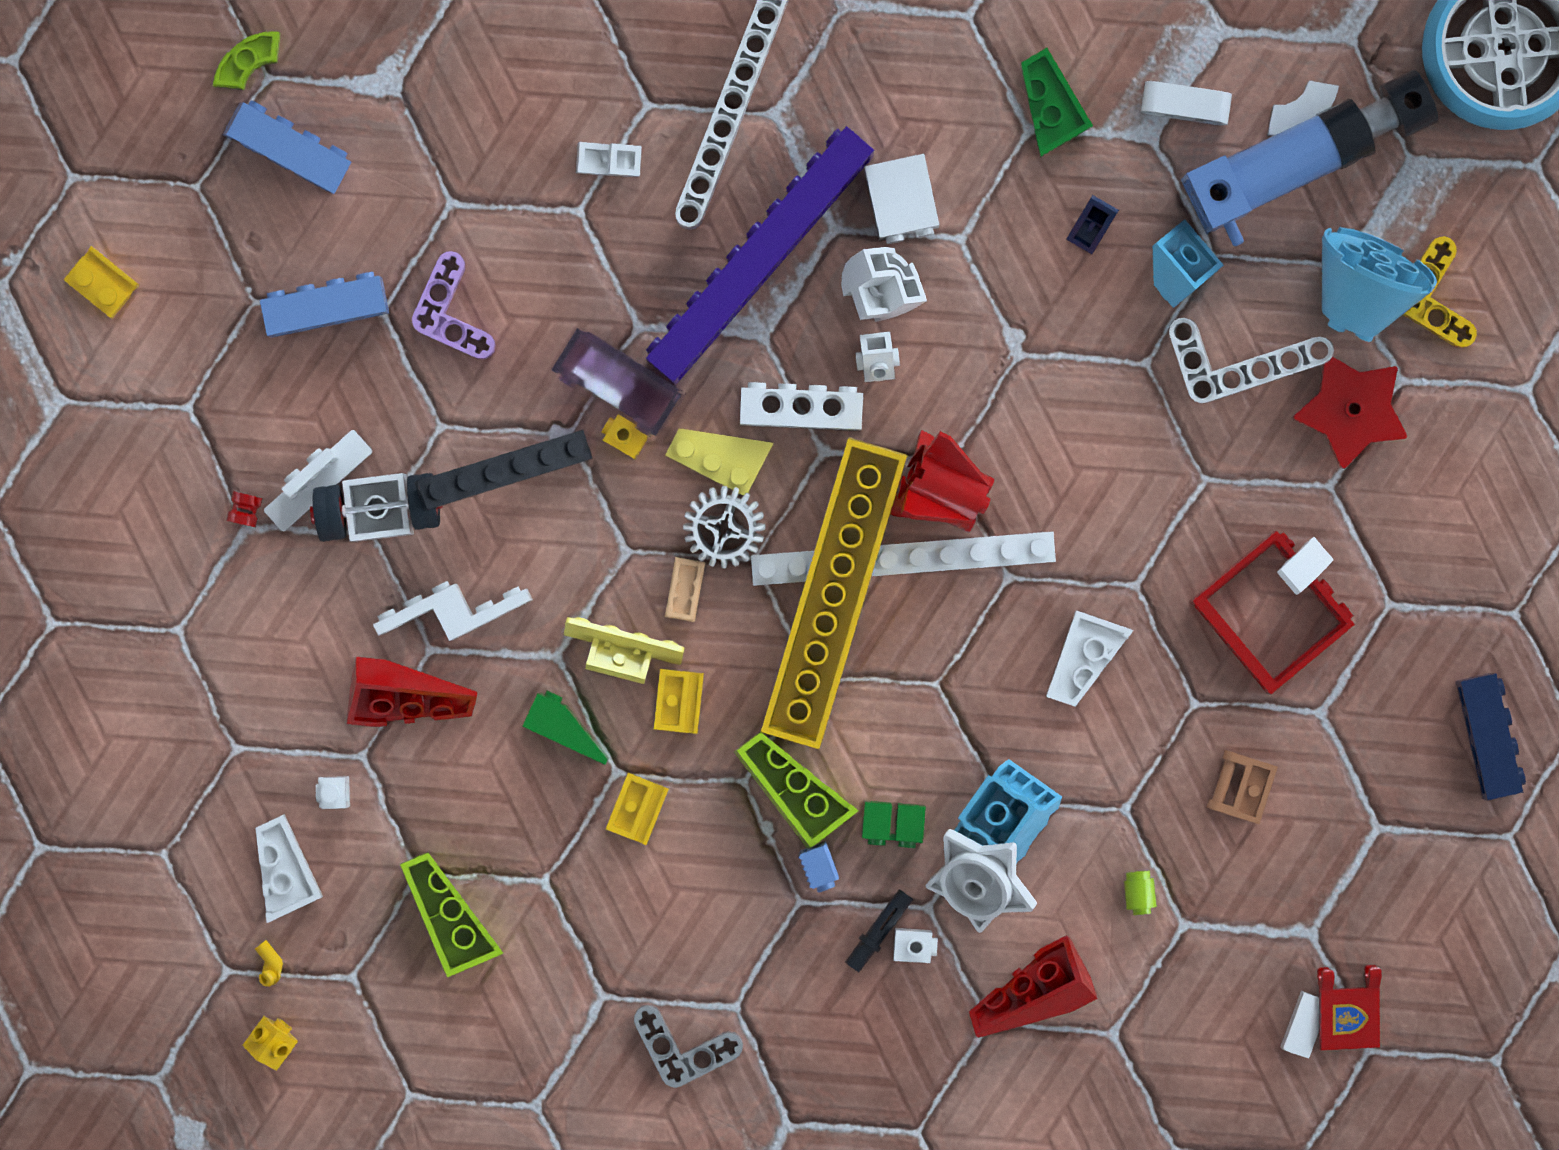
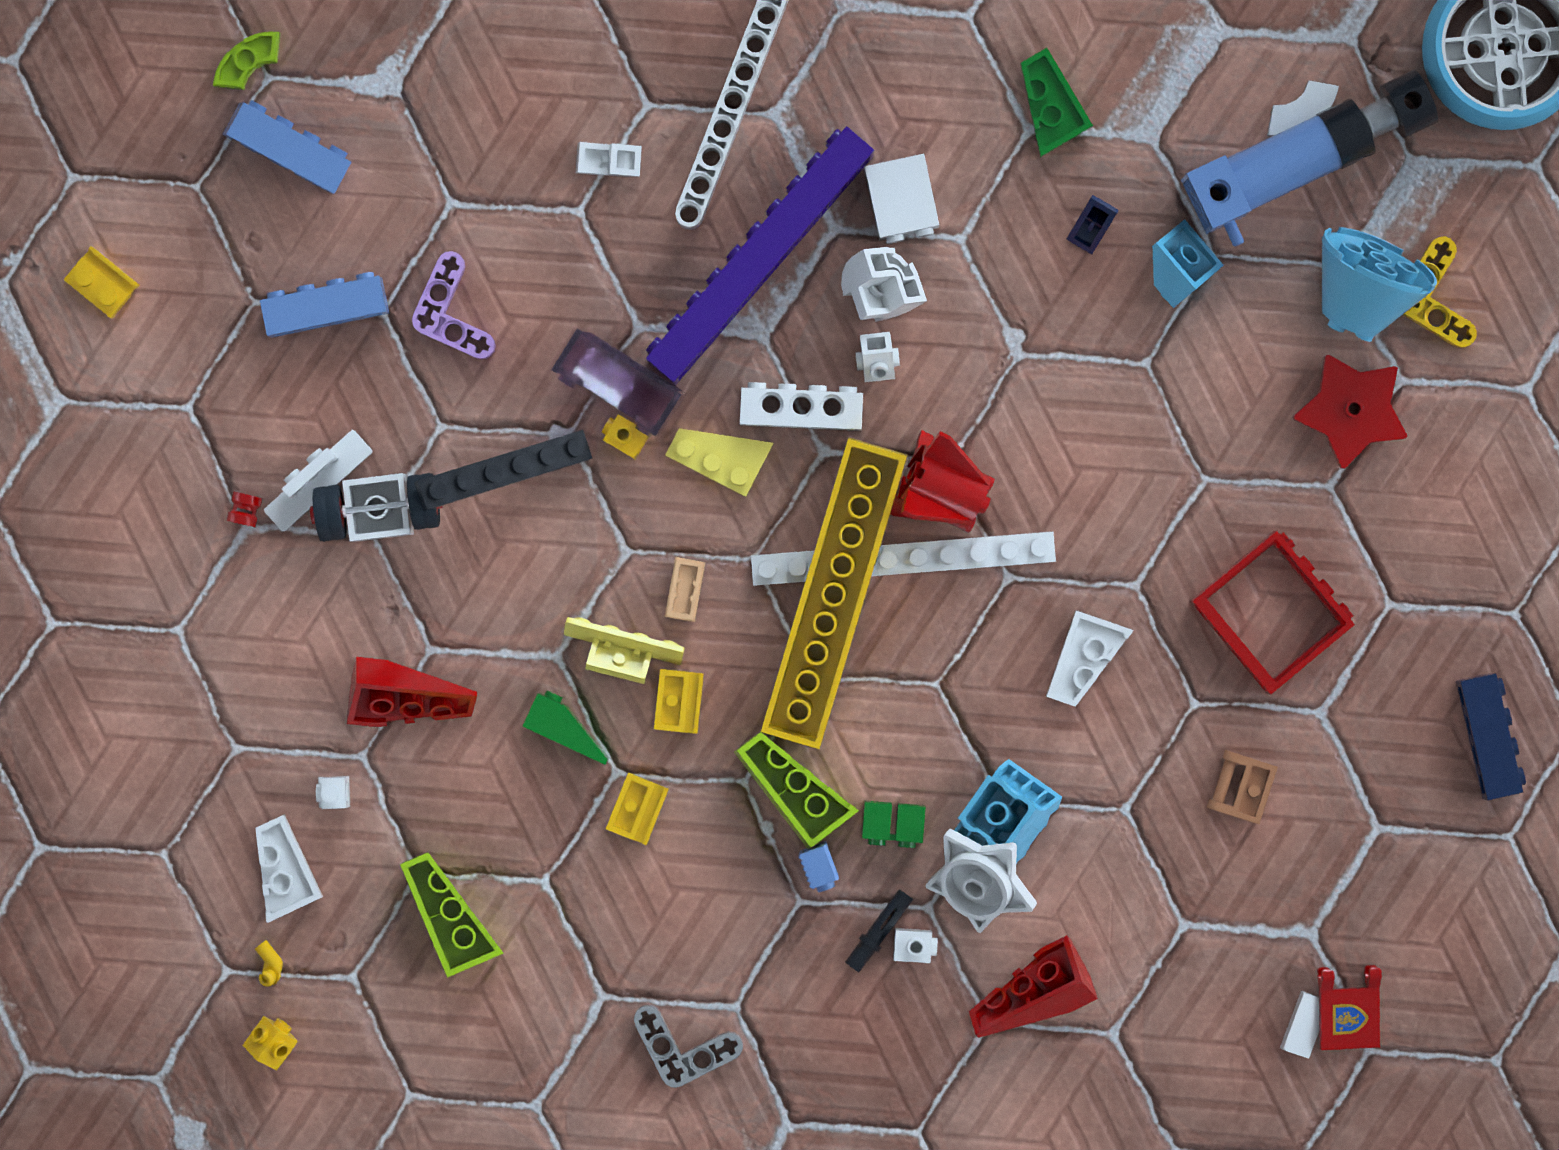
(452, 610): white bracket -> none
(737, 530): white gear -> none
(1139, 892): lime brick -> none
(1186, 103): white beam -> none
(1243, 368): white beam -> none
(1305, 566): white slope -> none

